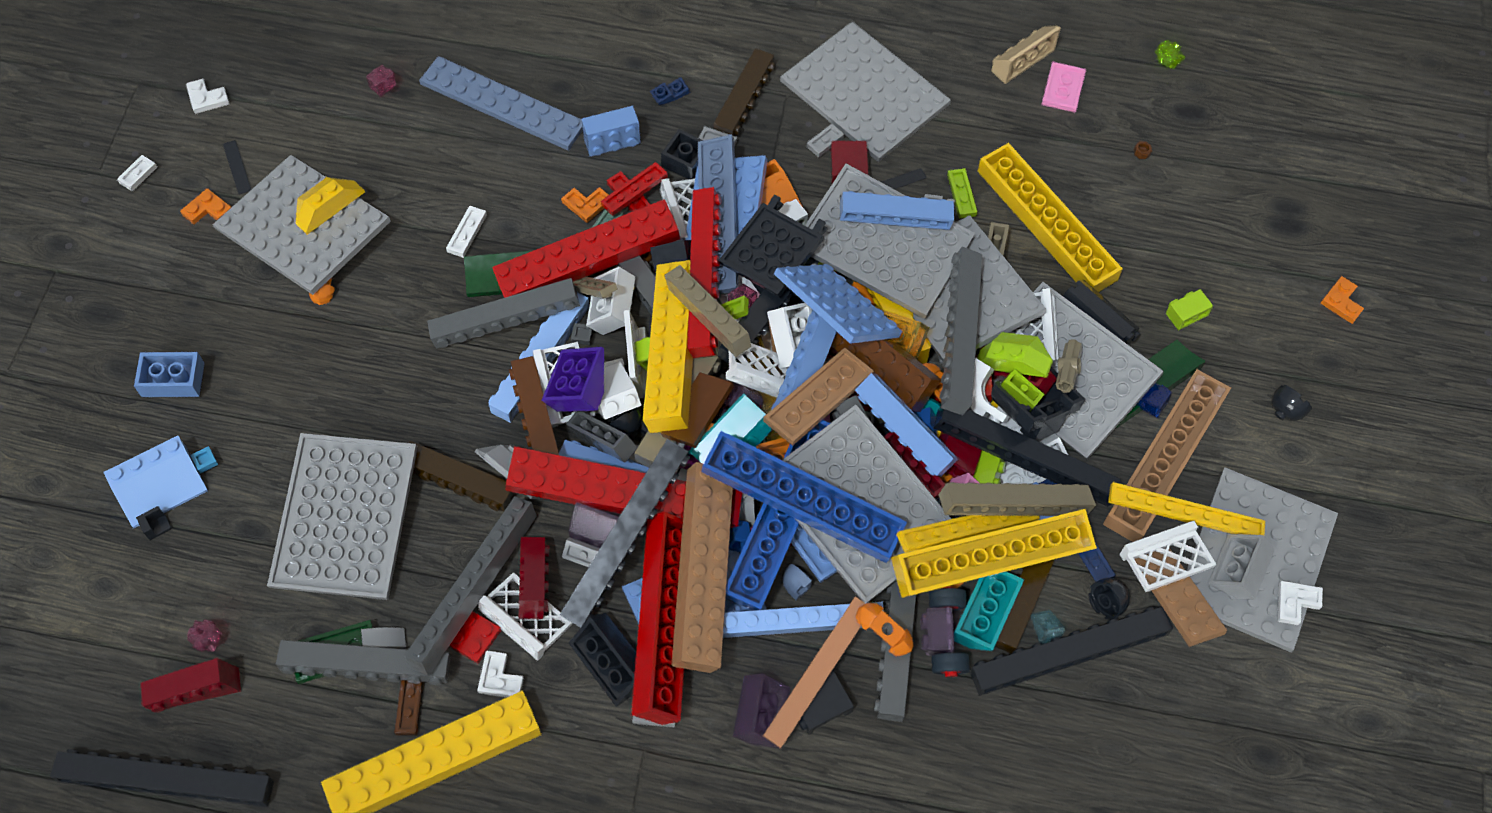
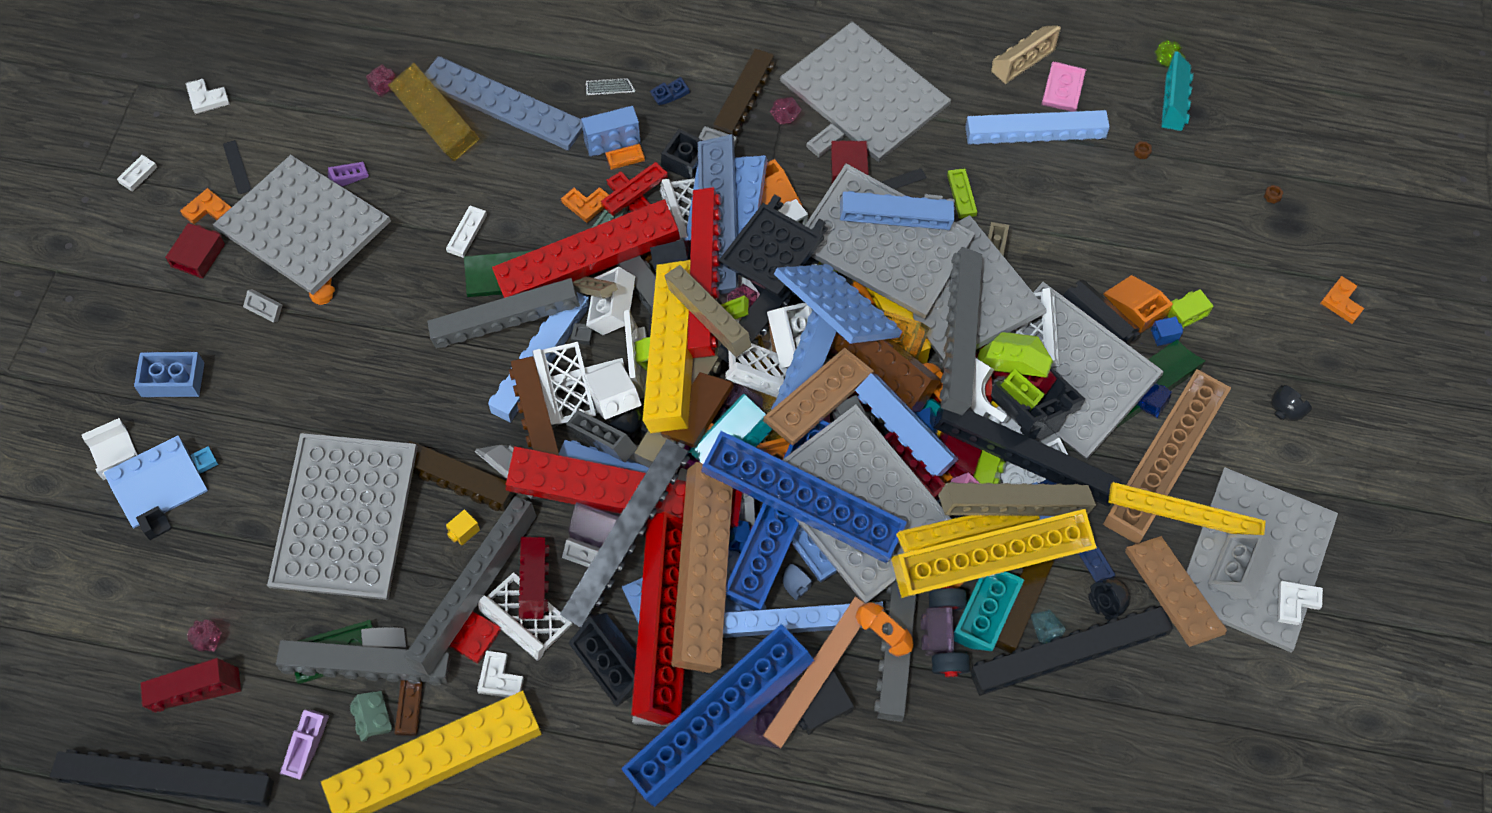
(109, 445): none -> white panel
(195, 250): none -> dark red brick
(262, 305): none -> light grey plate
(304, 743): none -> lavender slope
(325, 201): yellow wedge -> none
(336, 173): none -> medium lavender slope
(370, 715): none -> sand green bracket
(433, 112): none -> clear yellow brick
(462, 528): none -> yellow brick
(576, 380): dark purple slope -> none
(609, 86): none -> sticker
(625, 156): none -> orange tile
(717, 715): none -> blue brick
(785, 110): none -> clear pink brick
(1037, 127): none -> light blue brick
(1048, 218): yellow brick -> none
(1069, 366): dark tan piece -> none
(1139, 302): none -> orange slope
(1164, 540): white fence -> none
(1166, 331): none -> blue brick
(1177, 93): none -> teal slope
(1273, 194): none -> reddish brown tile

